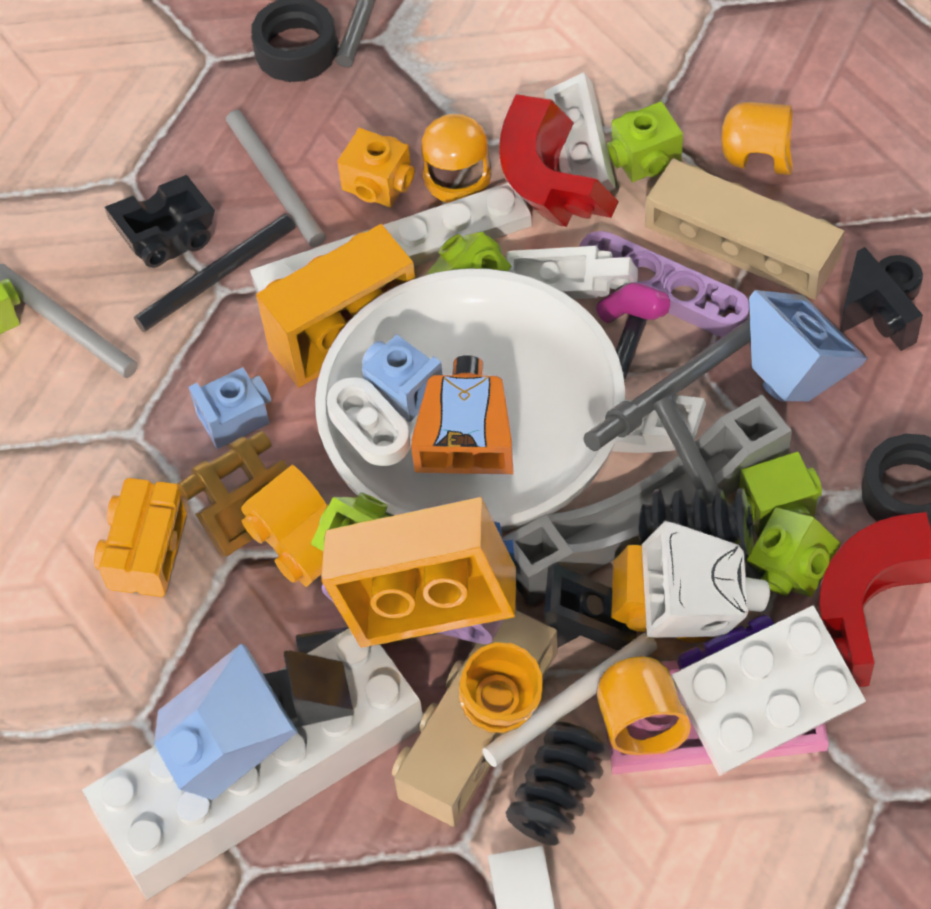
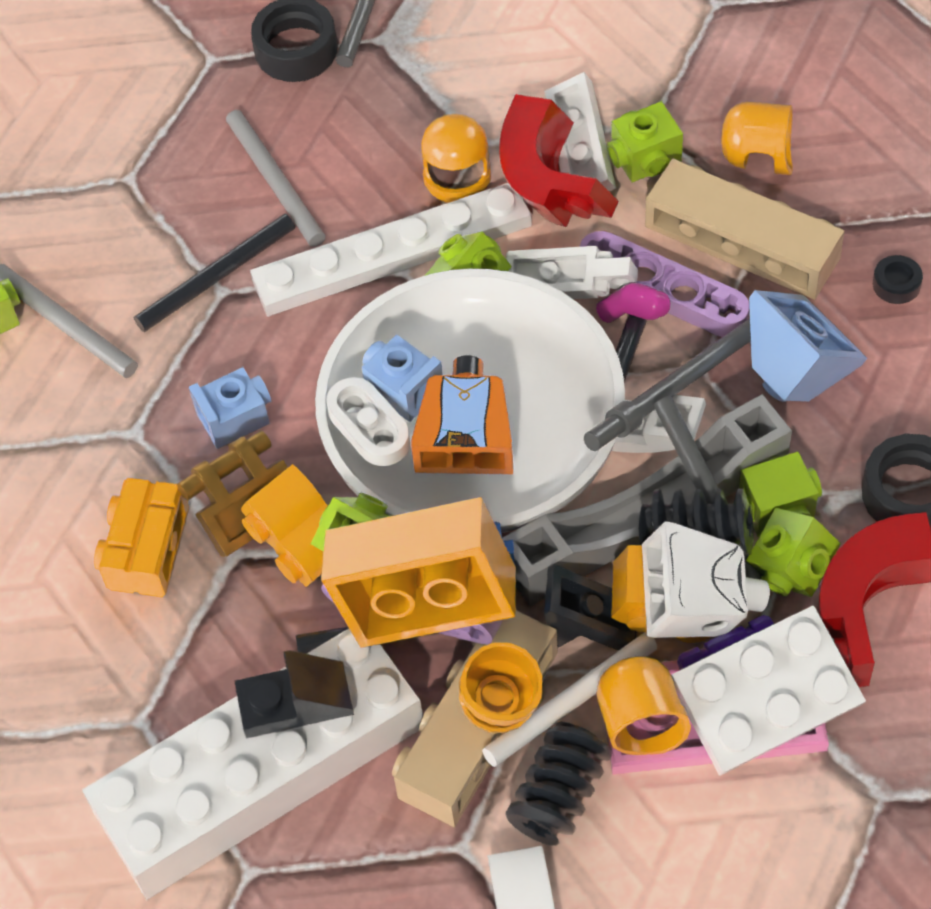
(166, 223): black cylinder -> none
(221, 726): light blue slope -> none
(317, 301): light orange brick -> none
(375, 167): light orange brick -> none
(878, 296): black slope -> none

